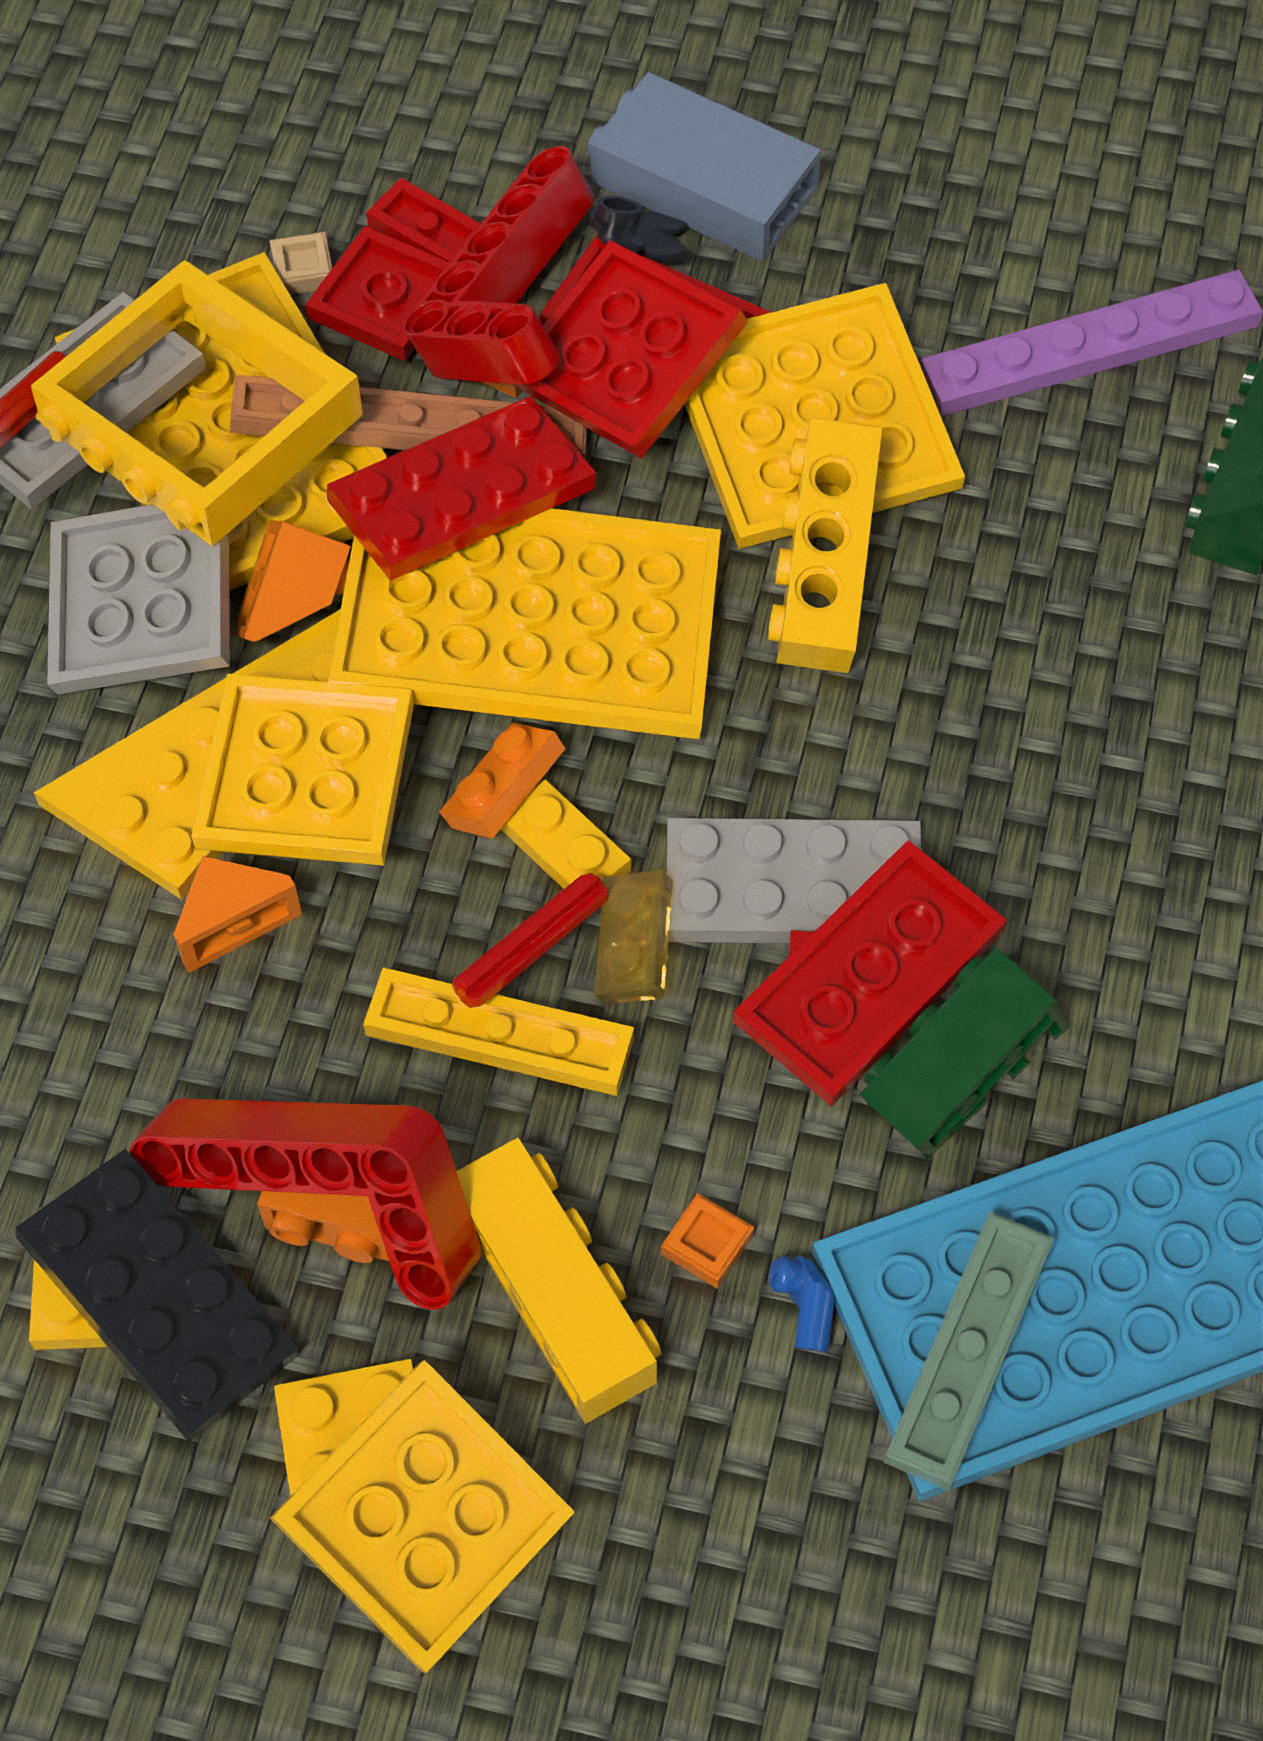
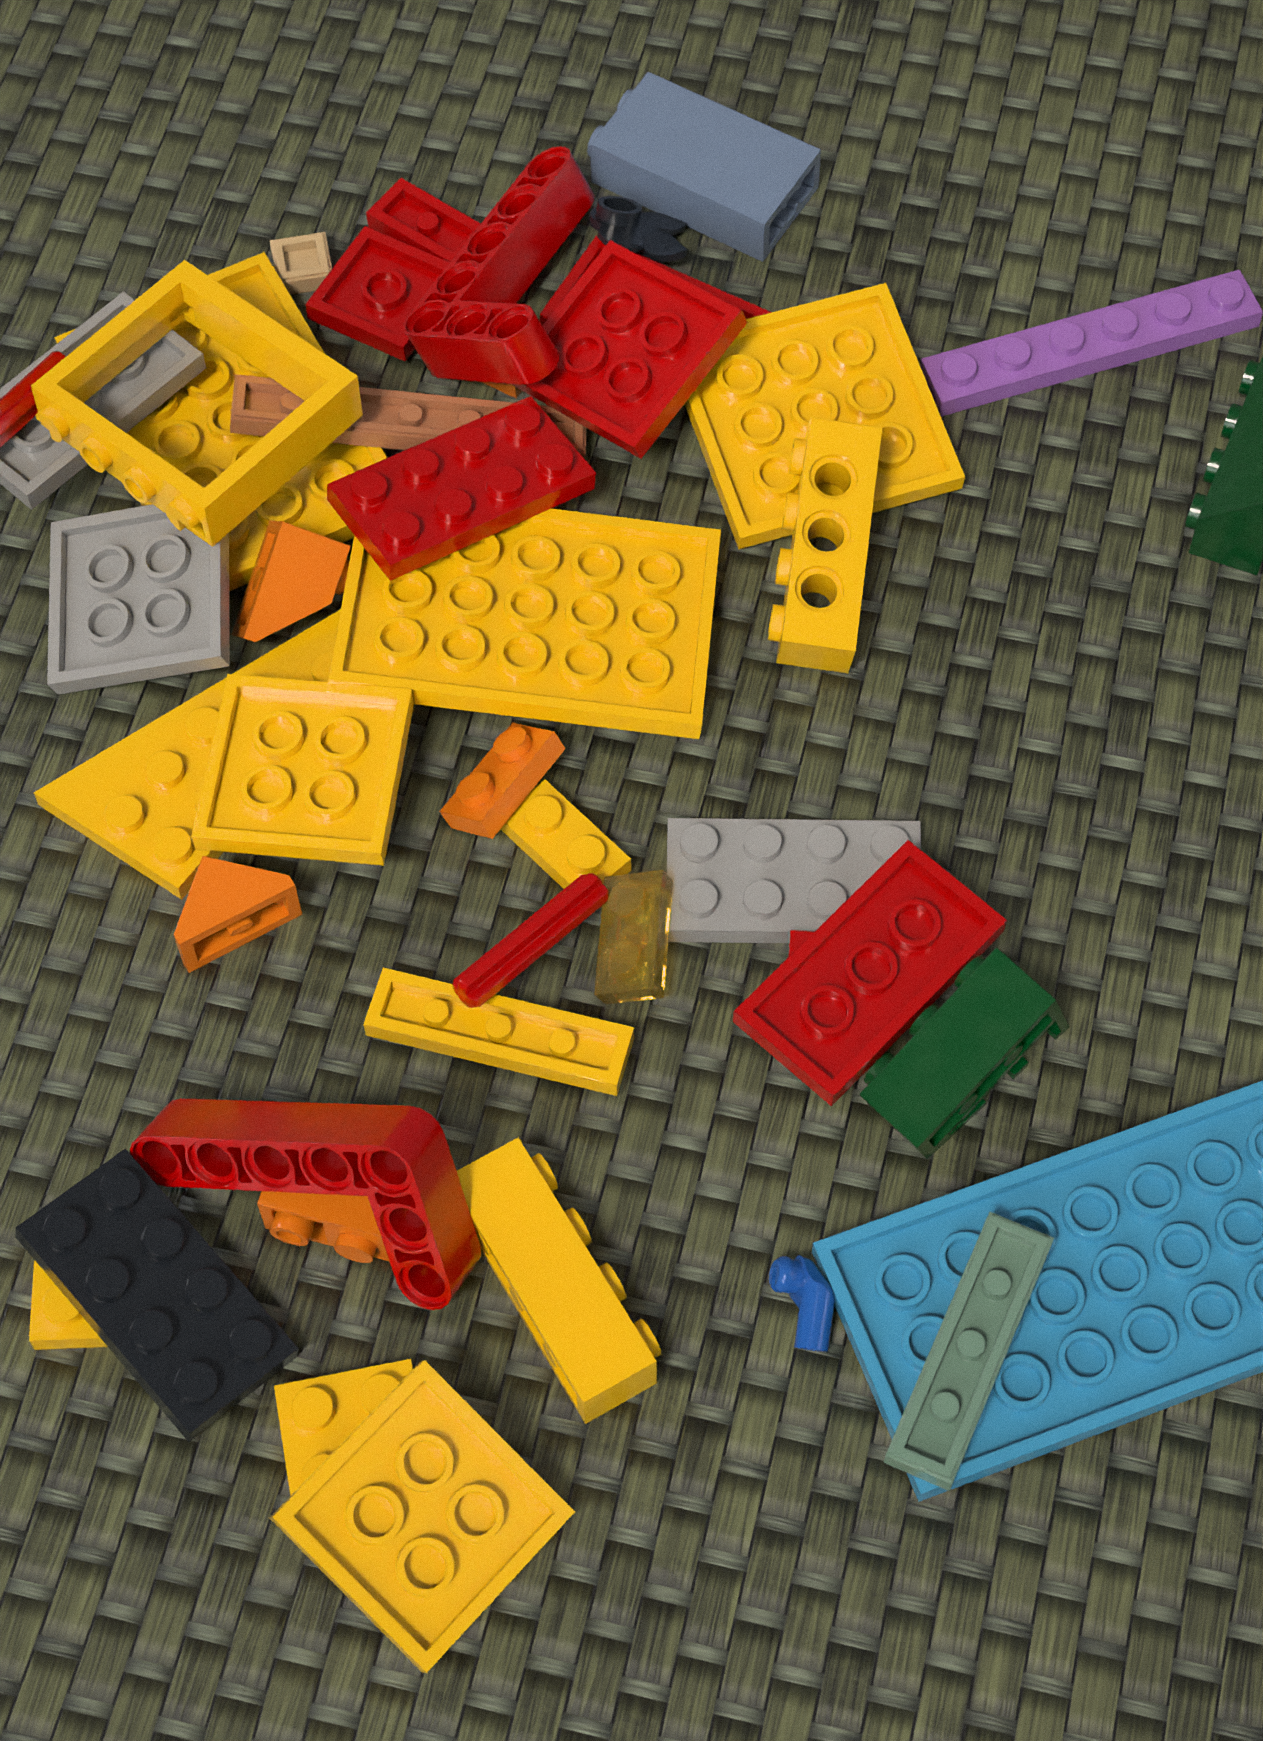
(707, 1240): orange tile -> none

